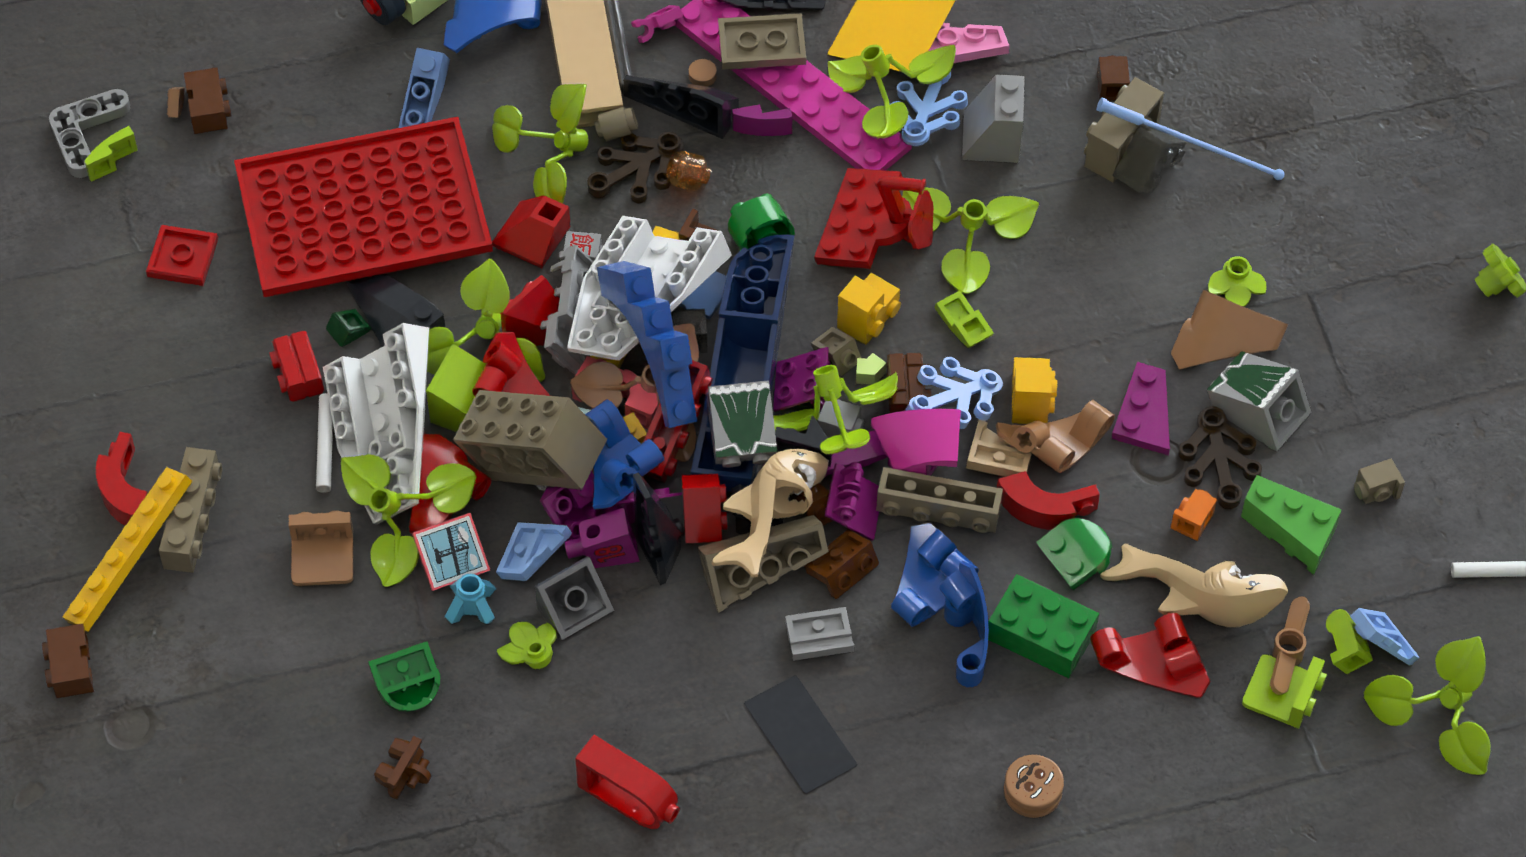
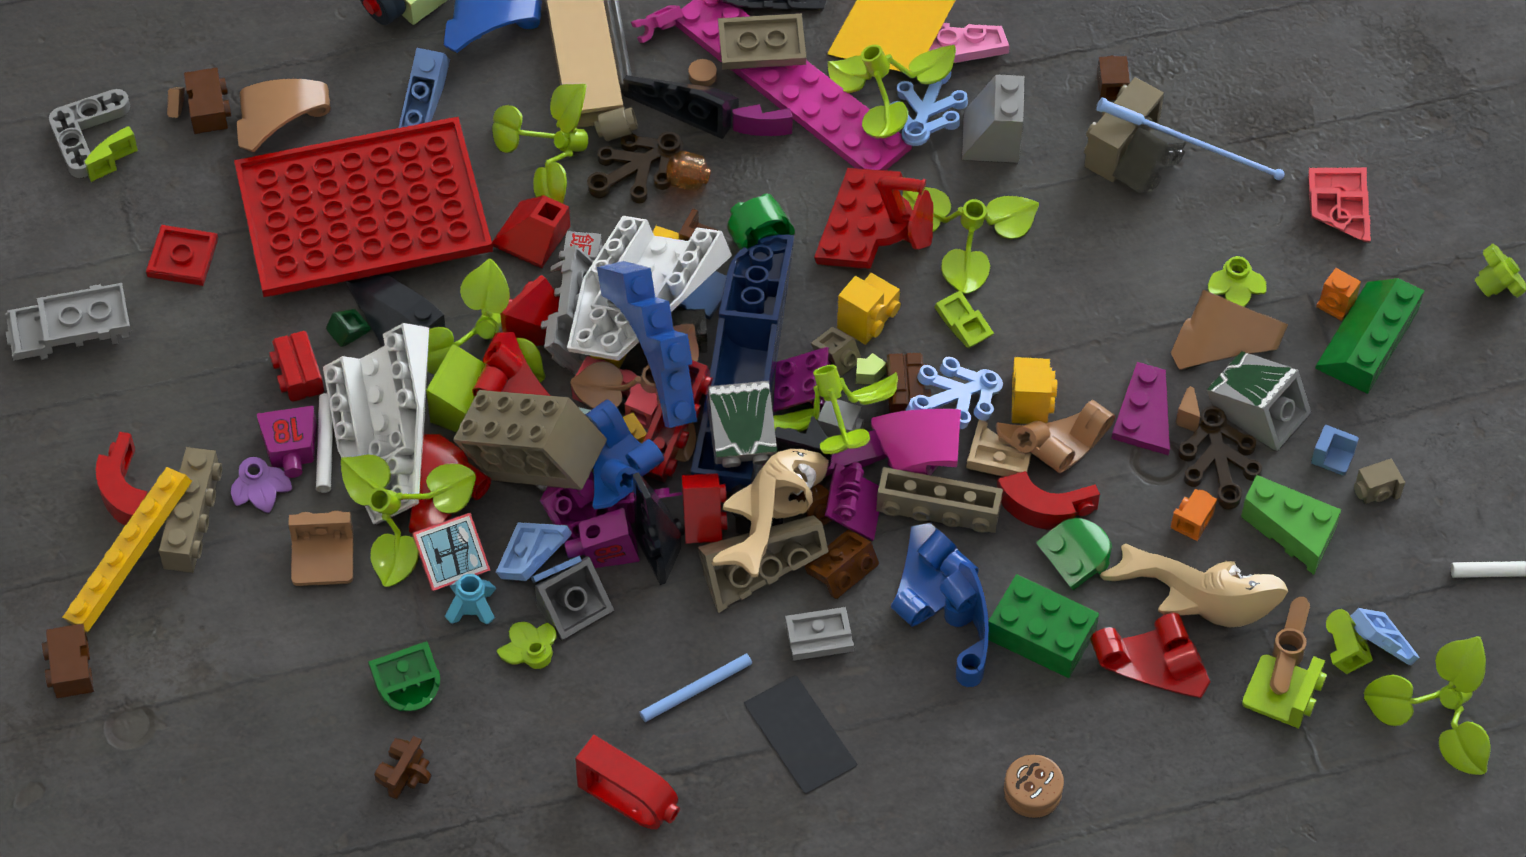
(67, 320): none -> light grey piece
(259, 488): none -> medium lavender plate
(275, 103): none -> medium nougat panel
(289, 438): none -> magenta torso
(556, 569): none -> medium blue piece
(695, 687): none -> light blue bar
(1188, 411): none -> medium nougat slope
(1334, 450): none -> medium blue panel
(1339, 294): none -> orange brick
(1341, 199): none -> coral slope
(1371, 332): none -> green slope

